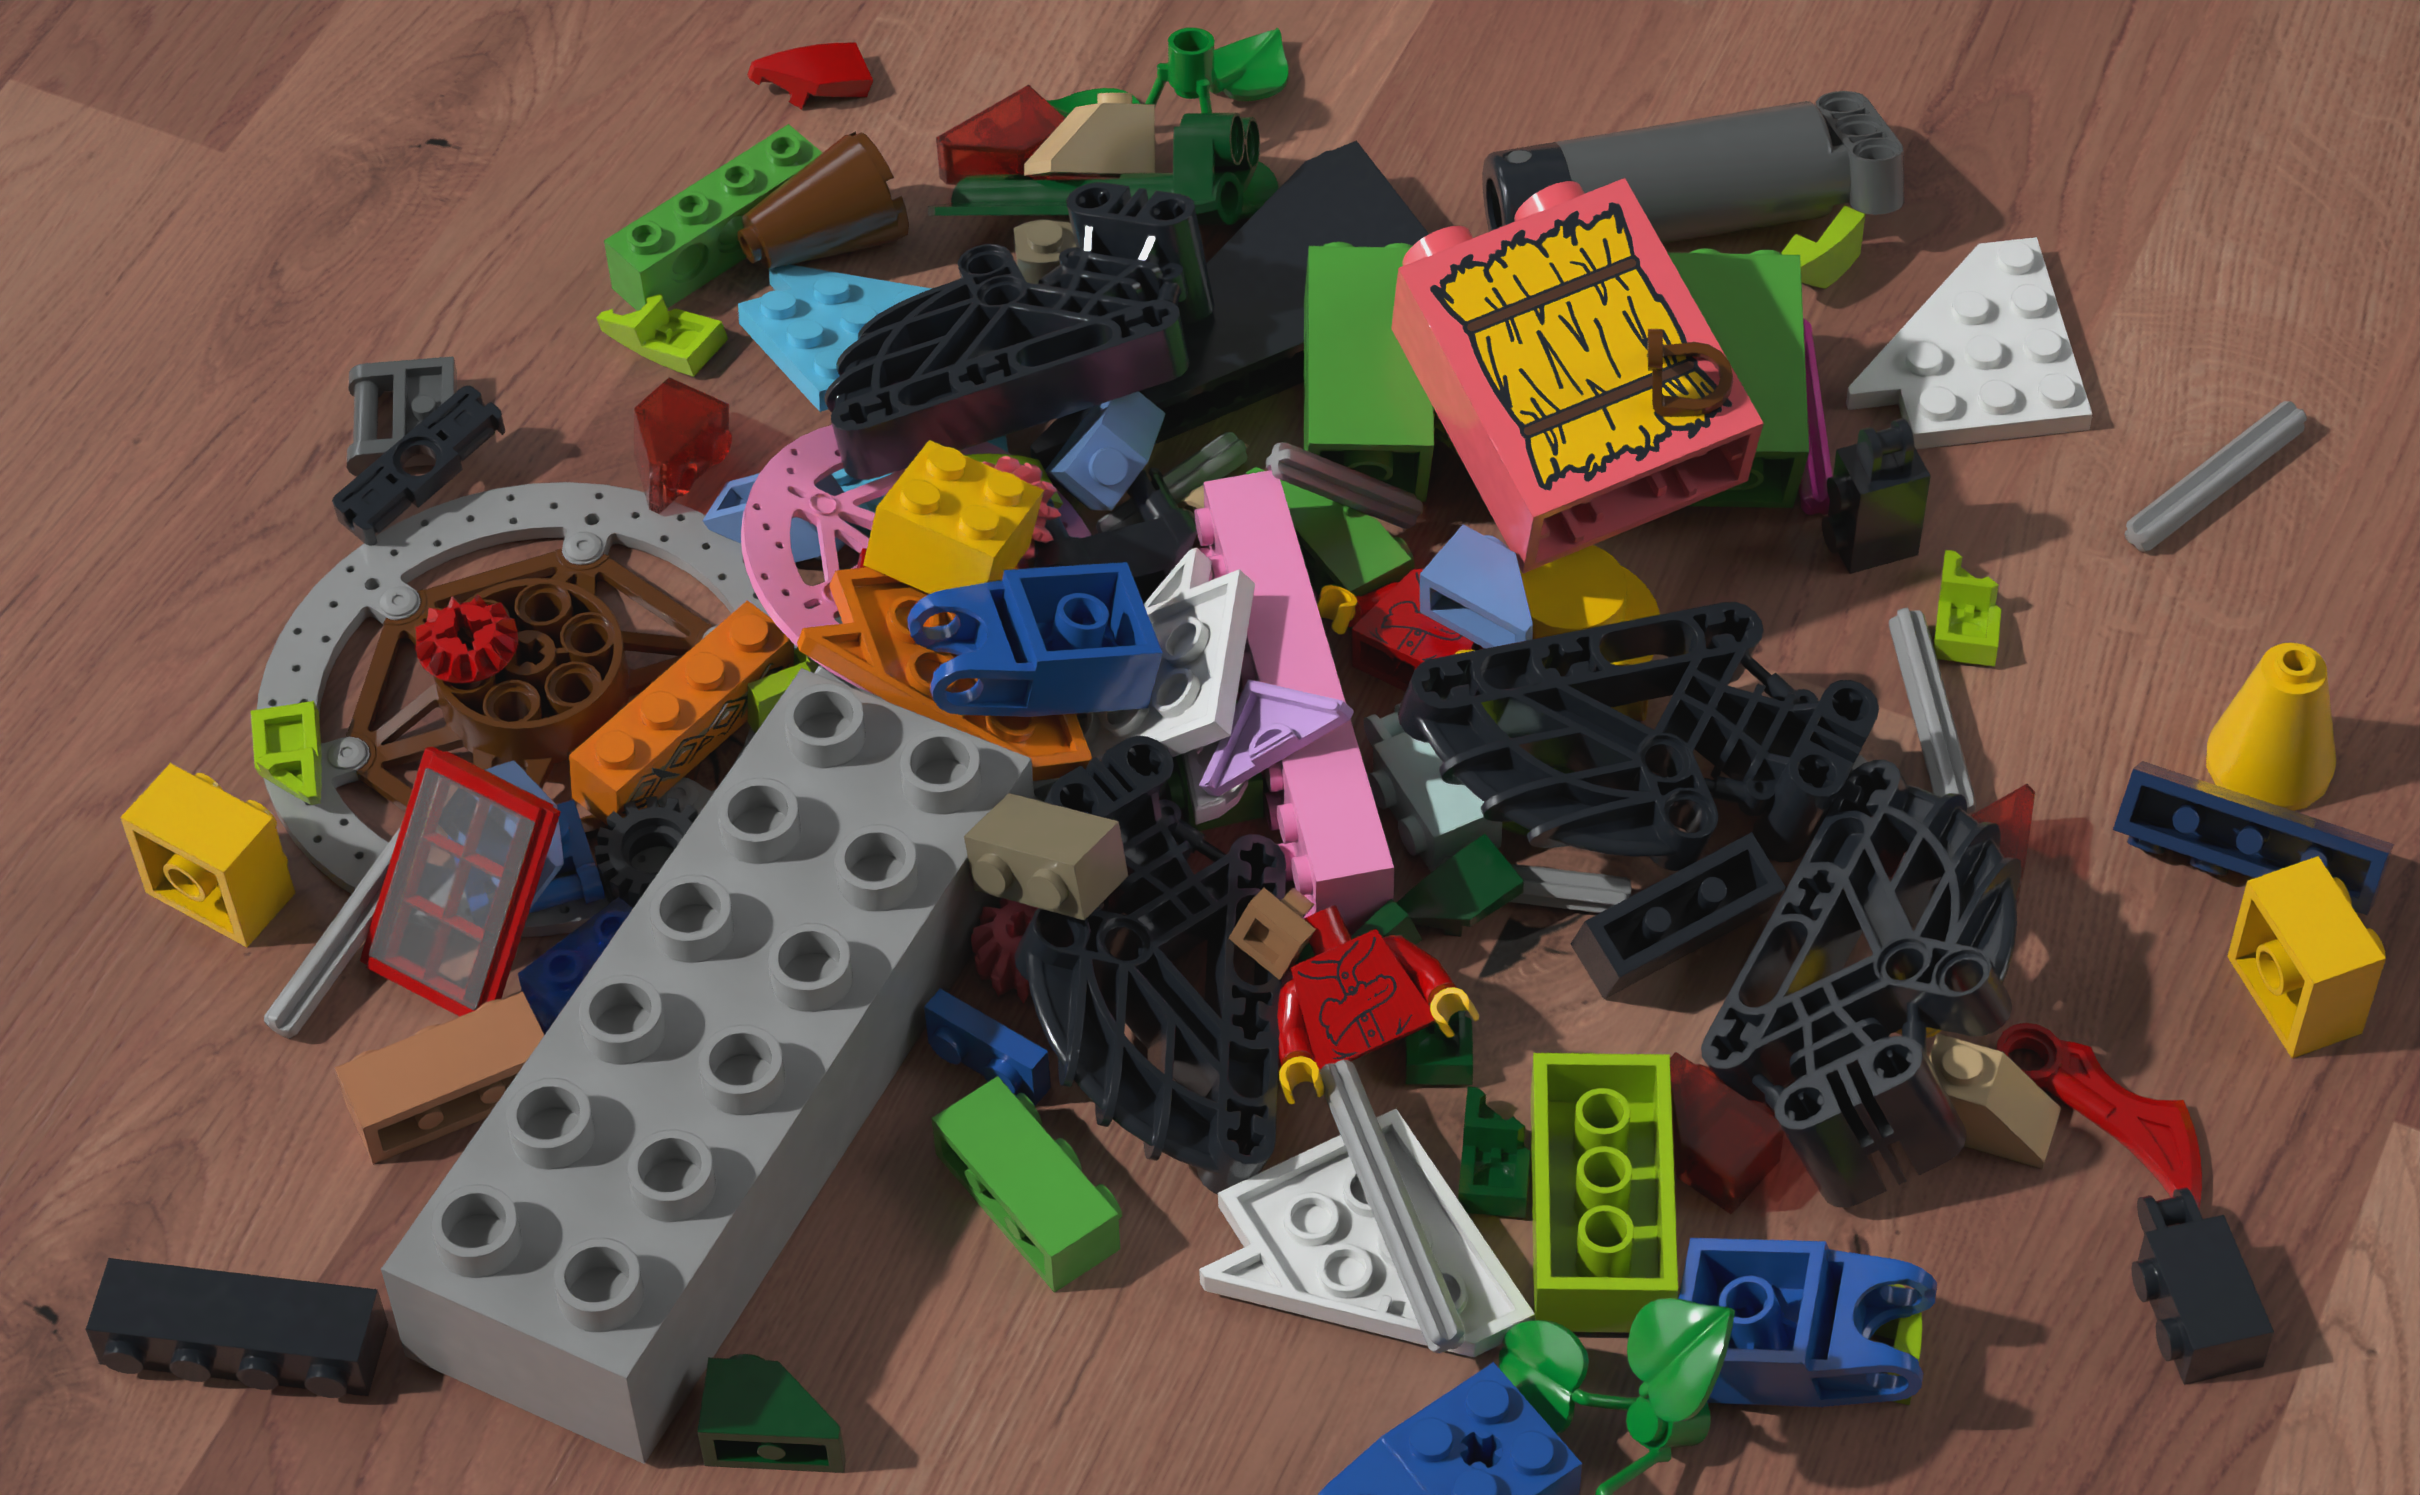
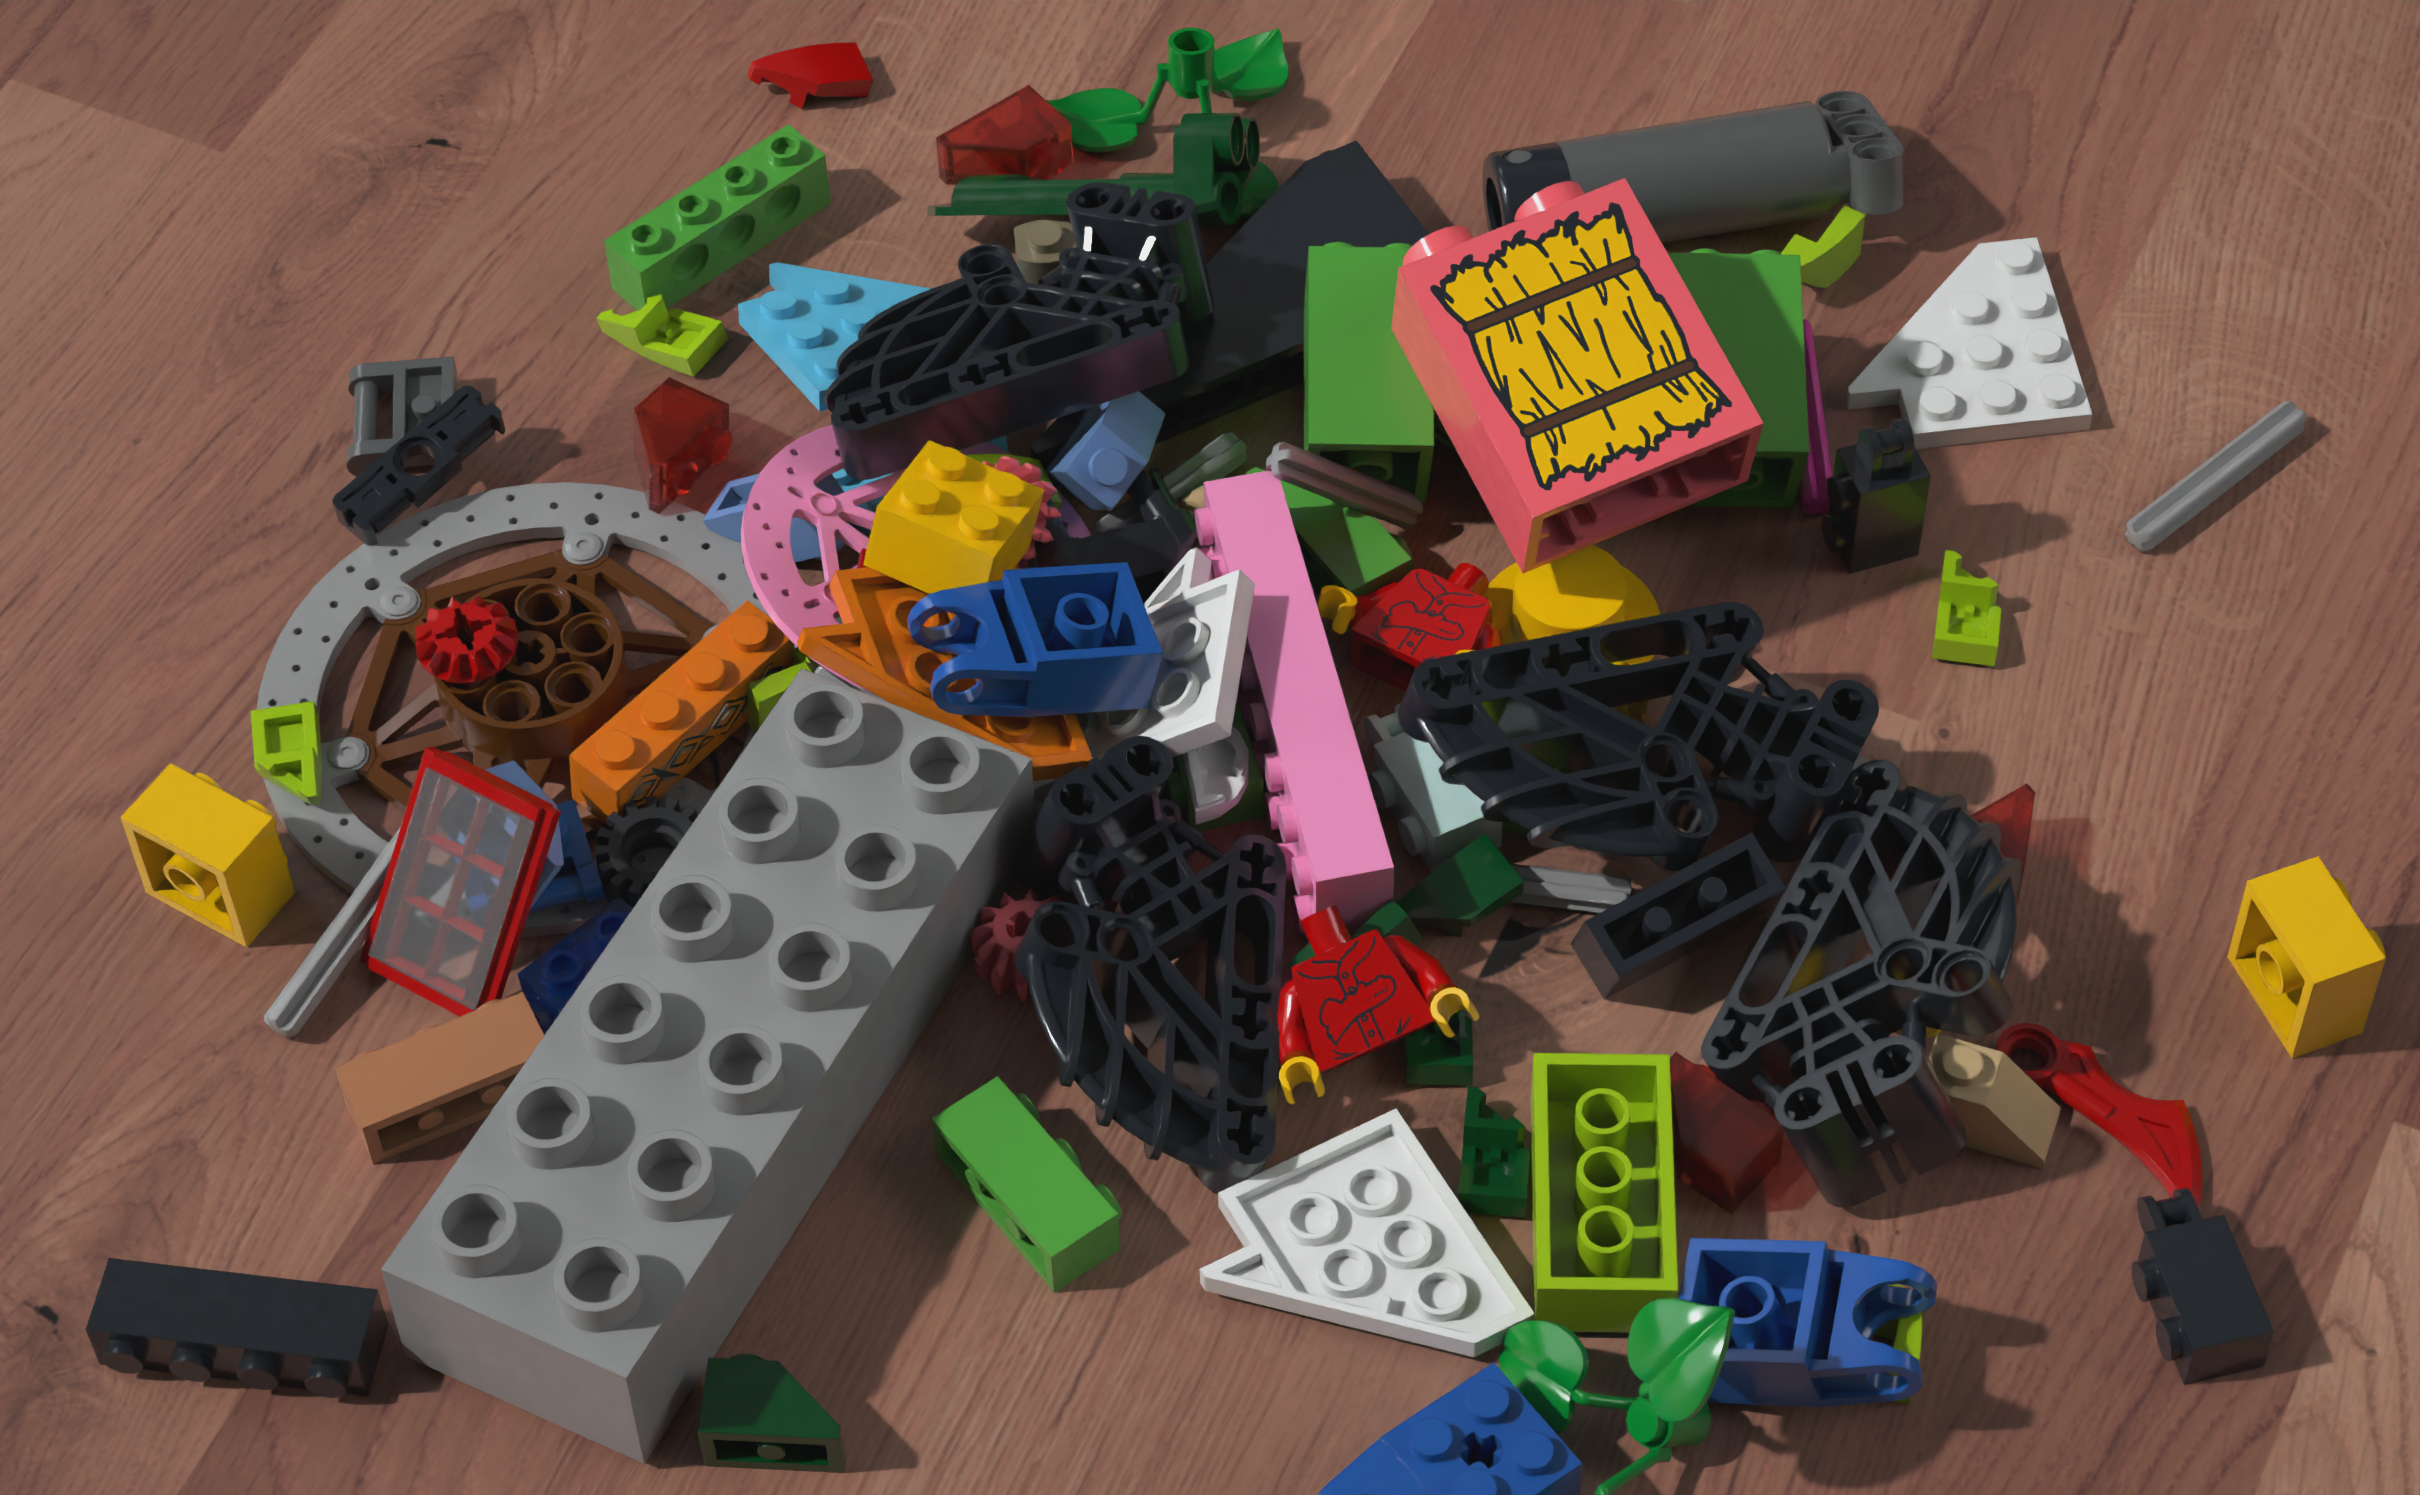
(827, 208): reddish brown cone -> none
(986, 1046): blue plate -> none
(1046, 856): dark tan brick -> none
(1099, 141): tan slope -> none
(1267, 728): lavender tile -> none
(1274, 930): medium nougat tile -> none
(1392, 1207): light grey axle -> none
(1477, 590): medium blue slope -> none
(1679, 406): reddish brown piece -> none
(1930, 706): light grey axle -> none
(2243, 833): dark blue brick -> none
(2277, 731): yellow cone -> none

